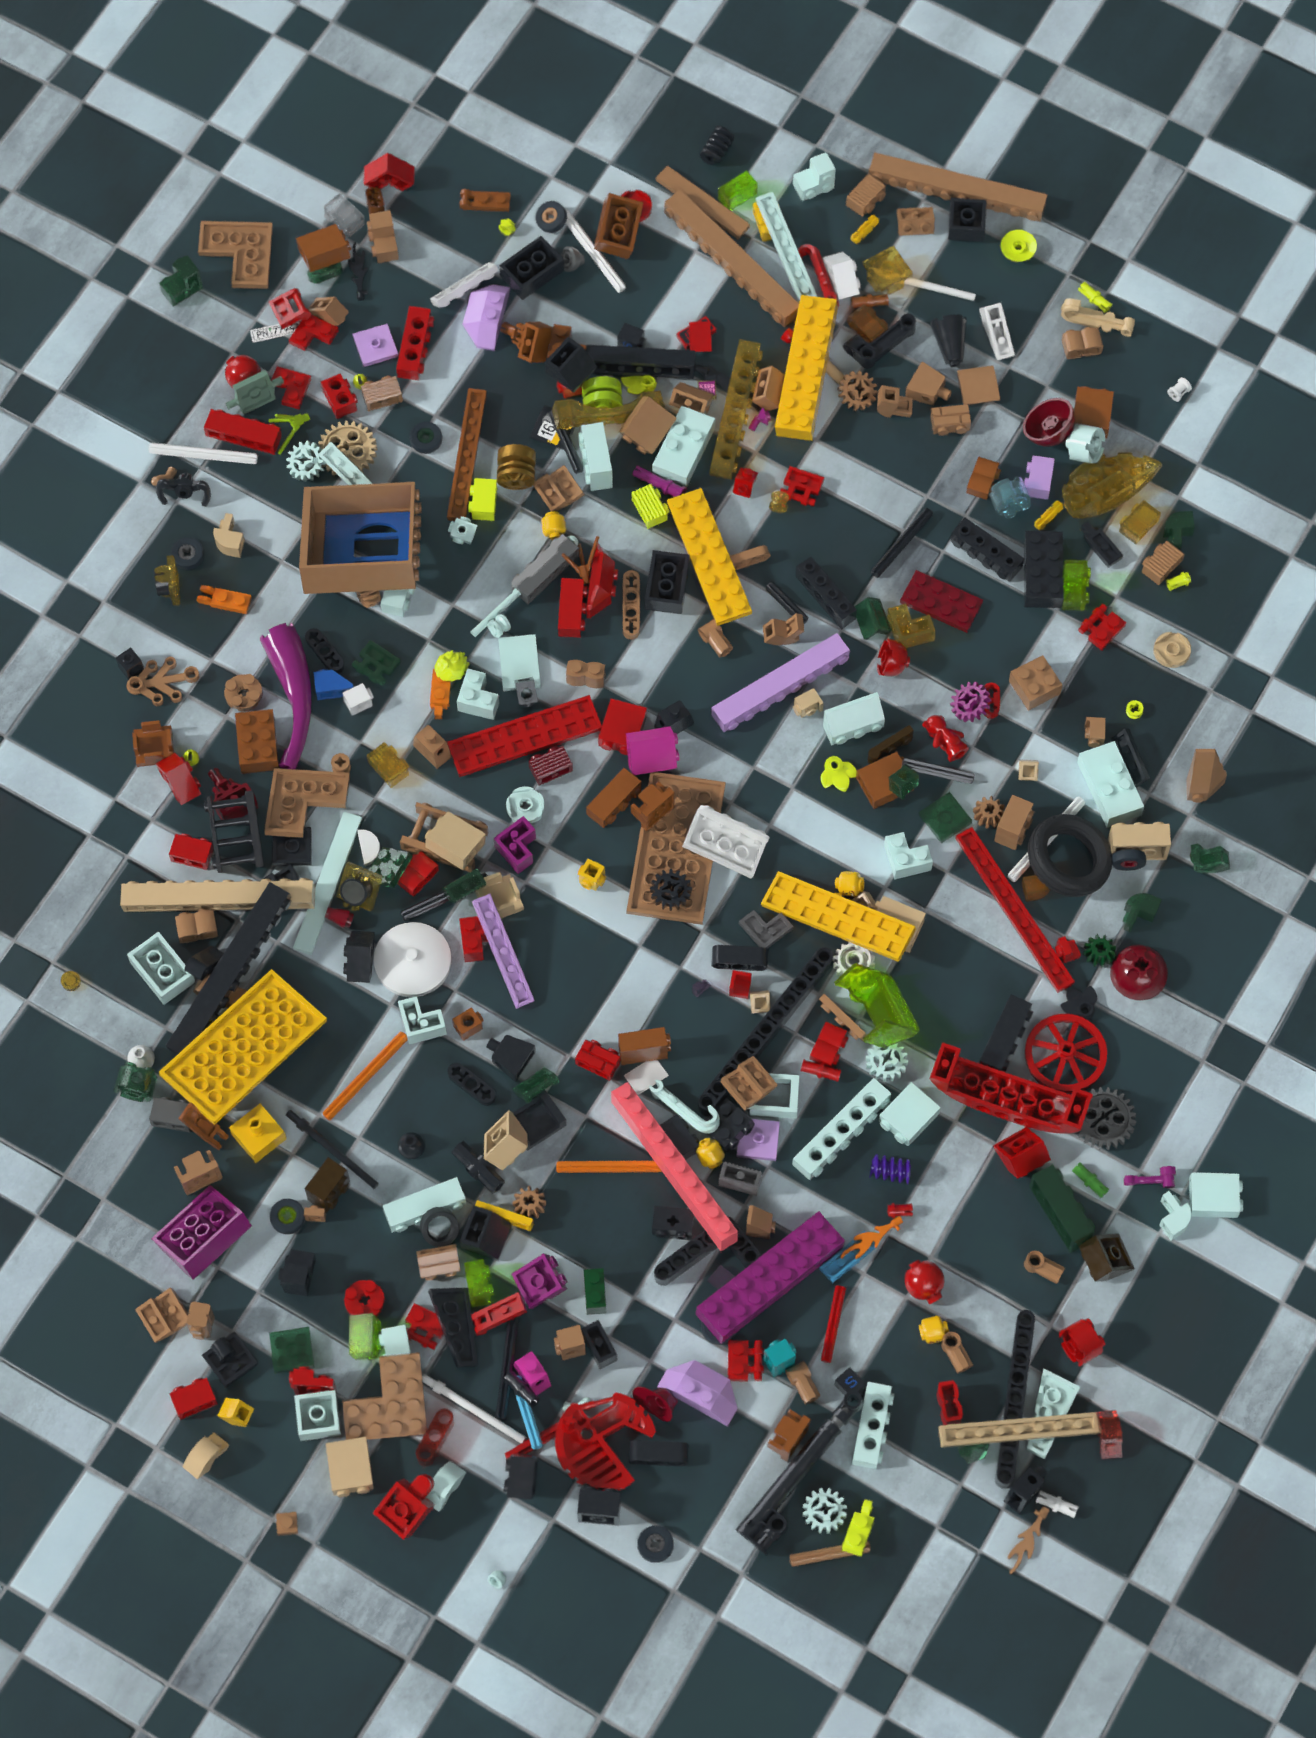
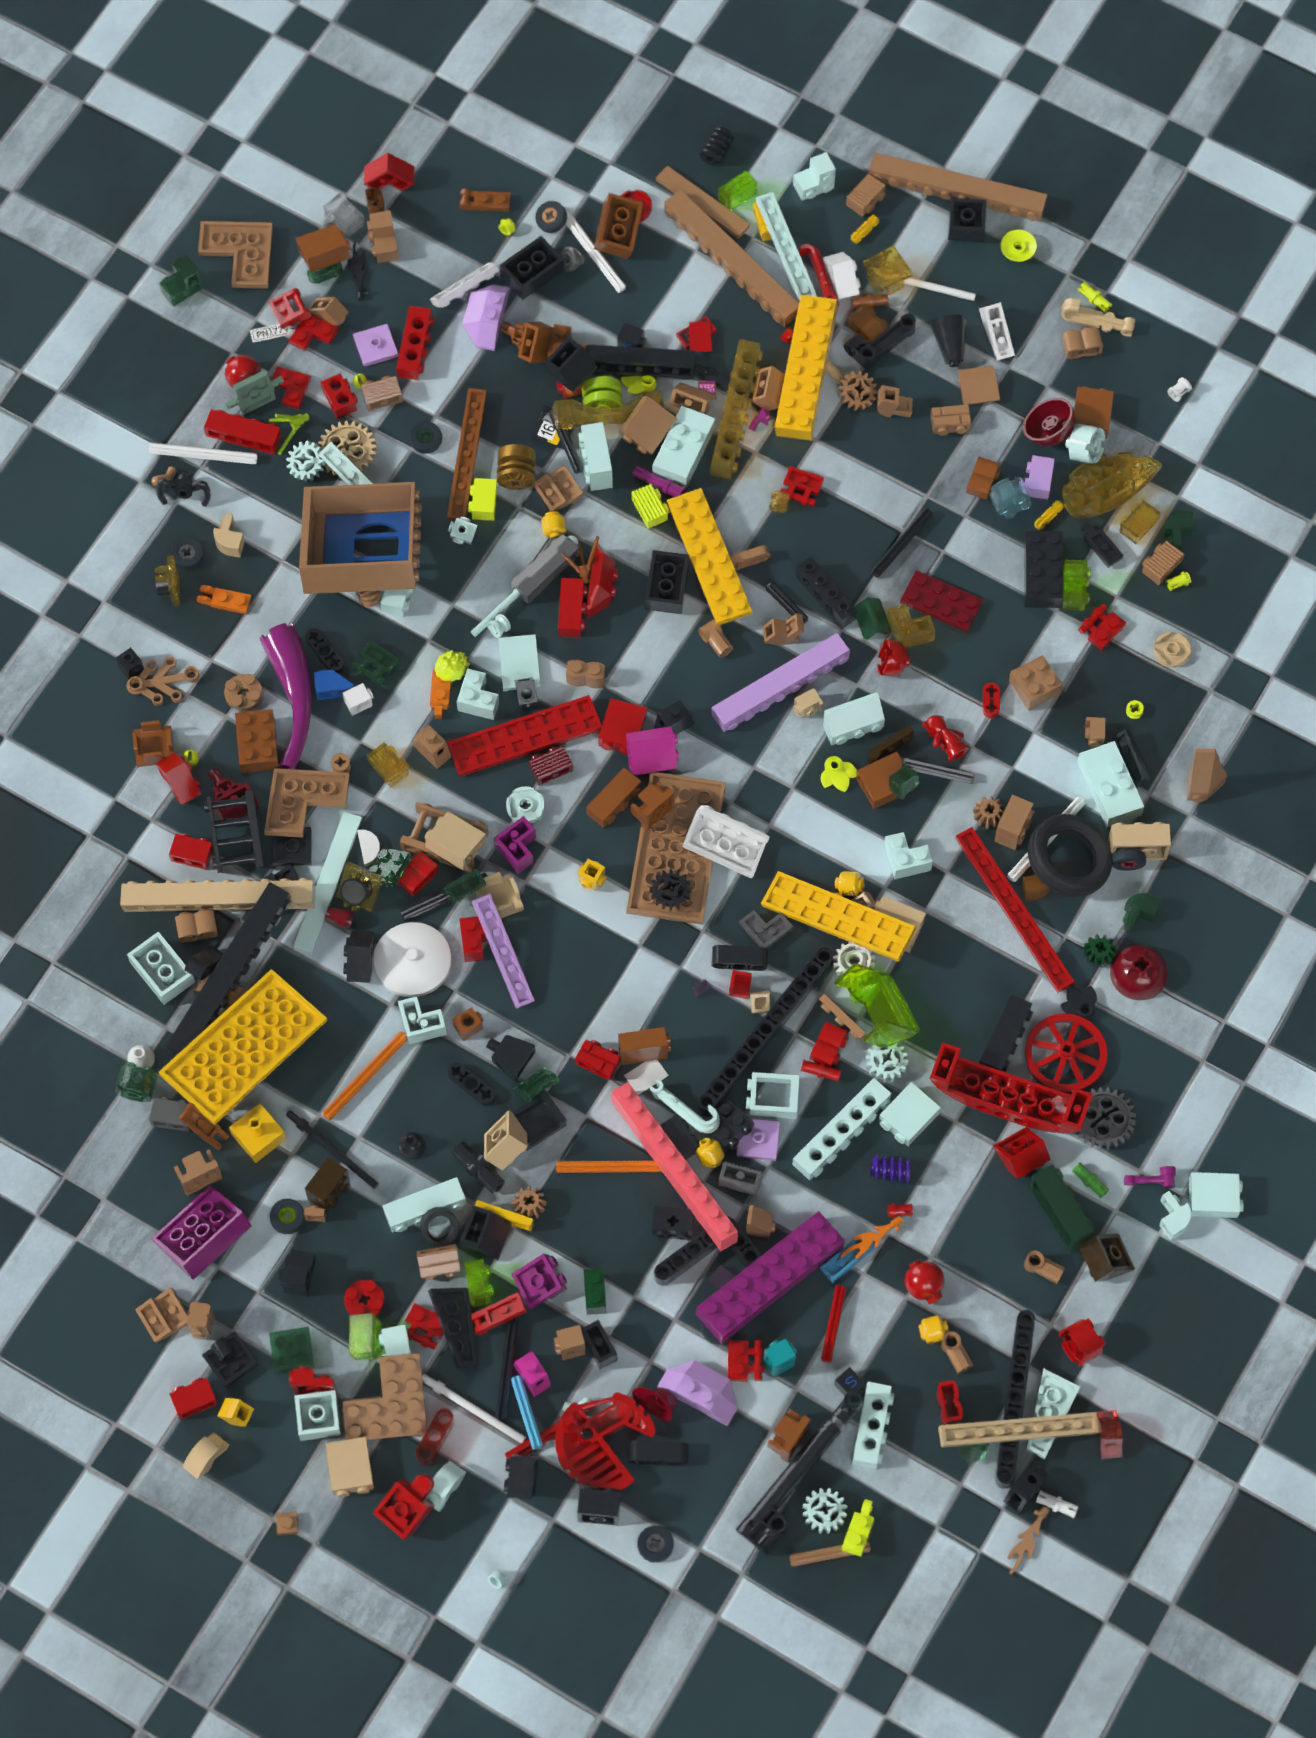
(70, 981): clear yellow tile -> none
(521, 1389): black pin -> none
(631, 604): medium nougat beam -> none
(744, 482): red bracket -> none
(749, 1083): medium nougat slope -> none
(801, 1378): medium nougat piece -> none
(915, 221): medium nougat bracket -> none
(927, 385): medium nougat torso -> none
(945, 817): clear green plate -> none
(971, 702): magenta gear -> none
(987, 550): black brick -> none
(1028, 770): tan slope -> none
(1067, 950): red bracket -> none
(1209, 860): clear green brick -> none

